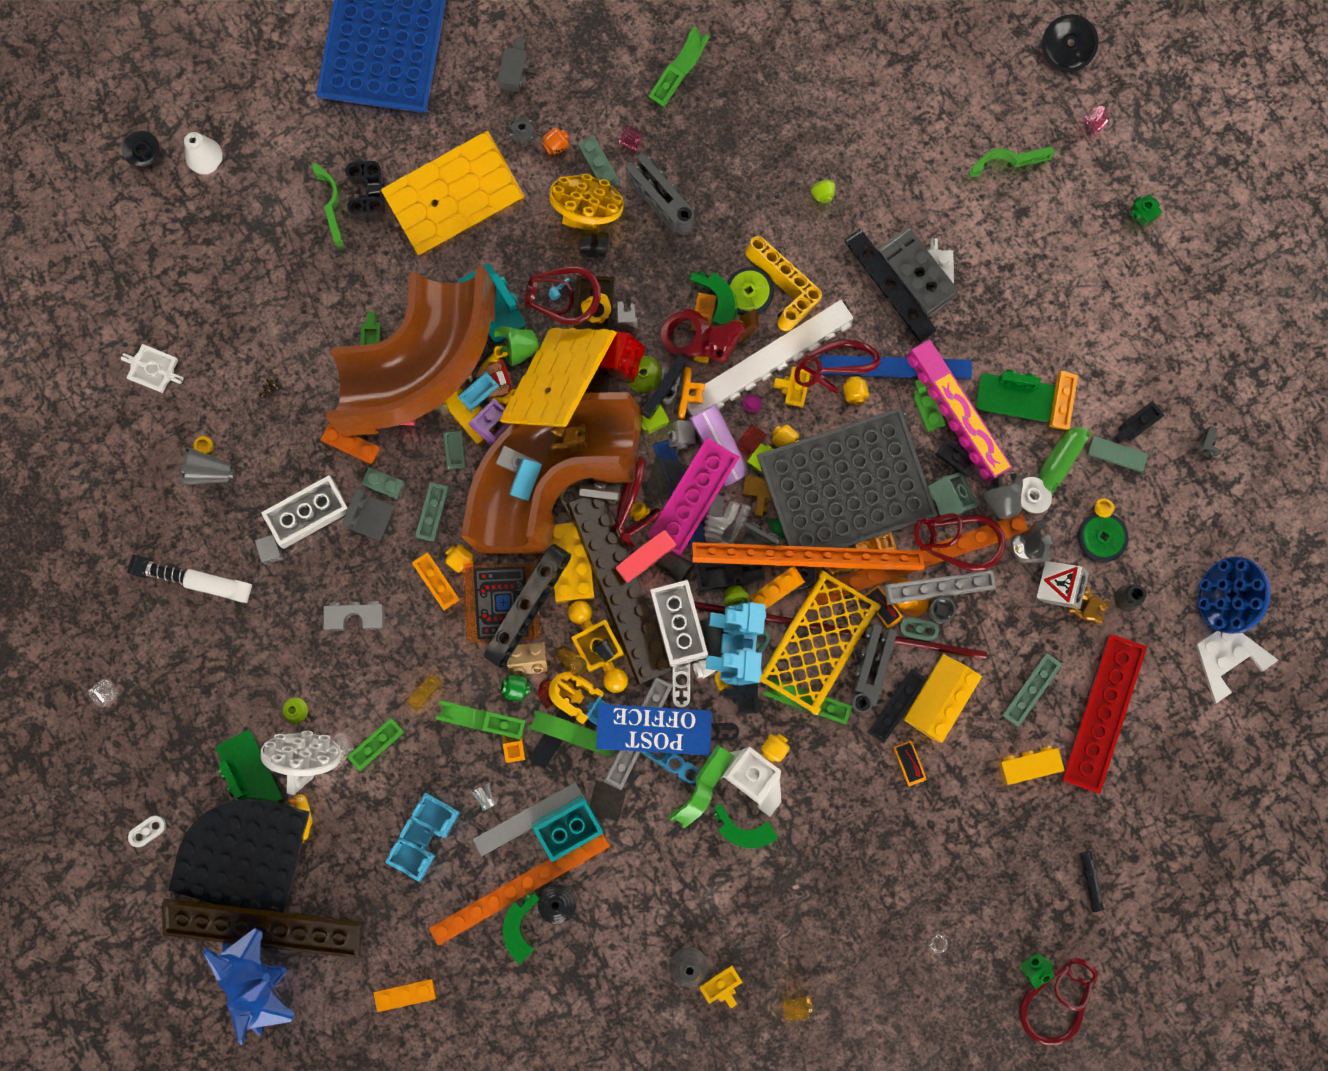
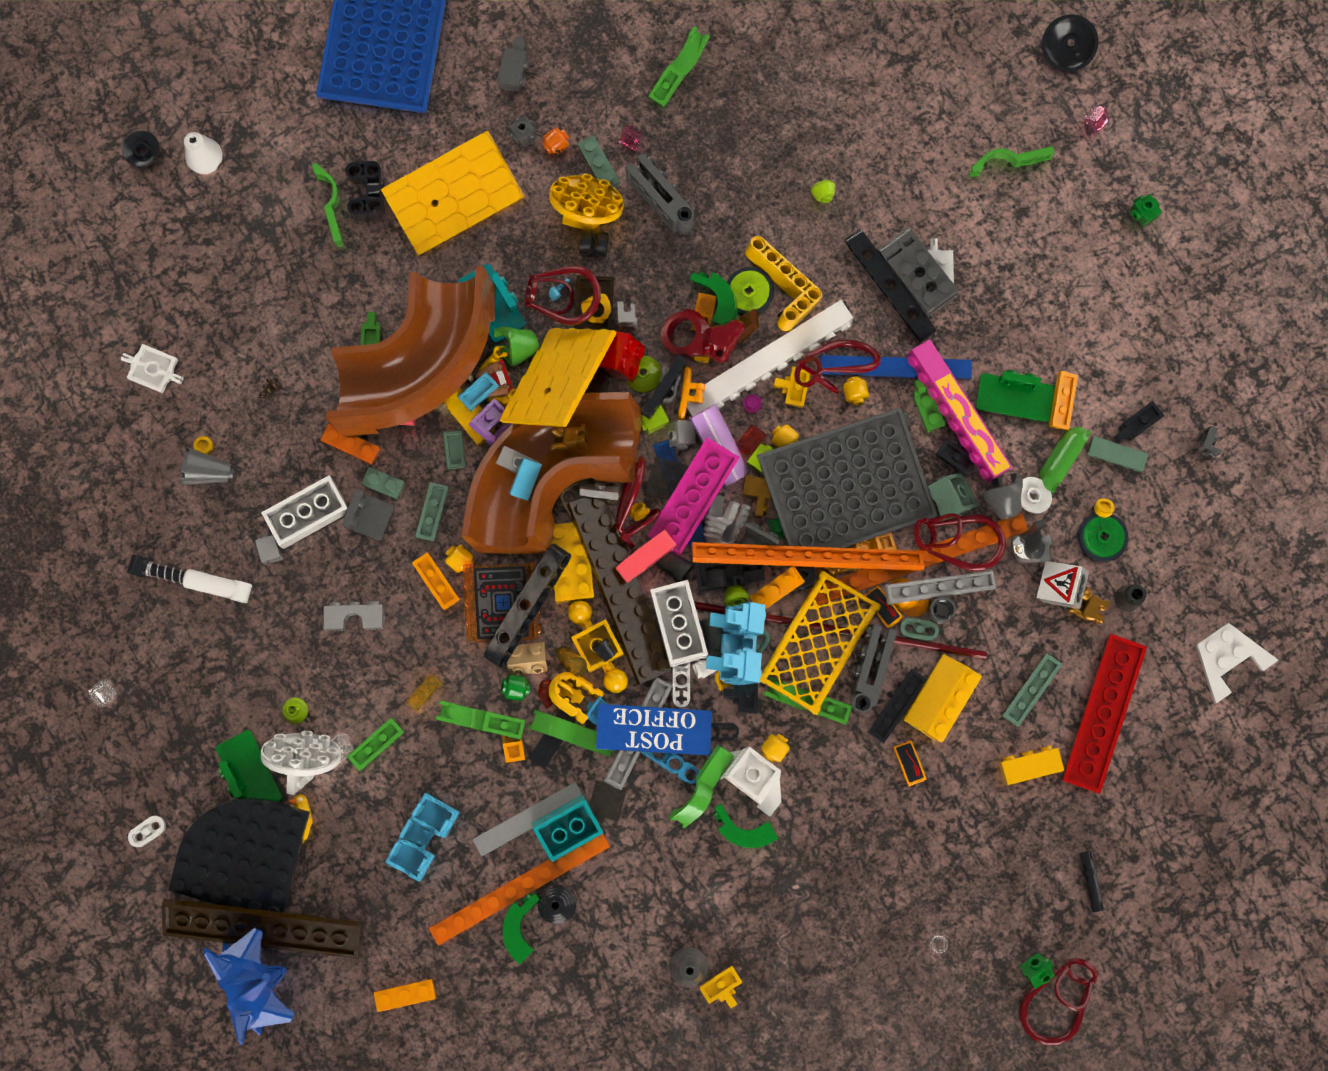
(485, 800): flat silver piece -> none
(796, 1008): clear yellow brick -> none
(1234, 595): blue bracket -> none

